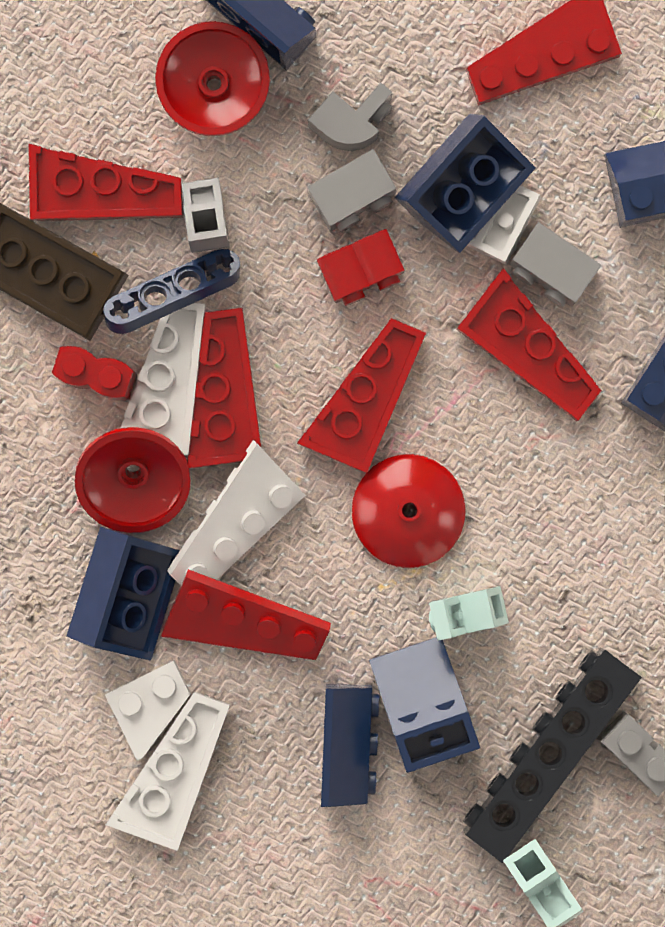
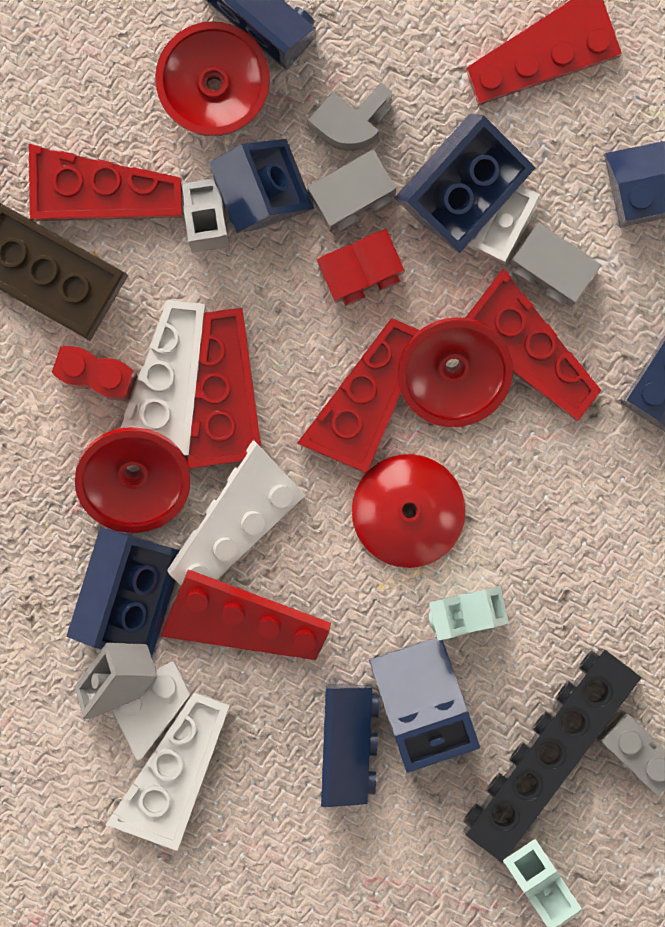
(115, 678): none -> light grey slope
(175, 295): dark blue beam -> none
(260, 184): none -> dark blue slope
(457, 393): none -> red dish

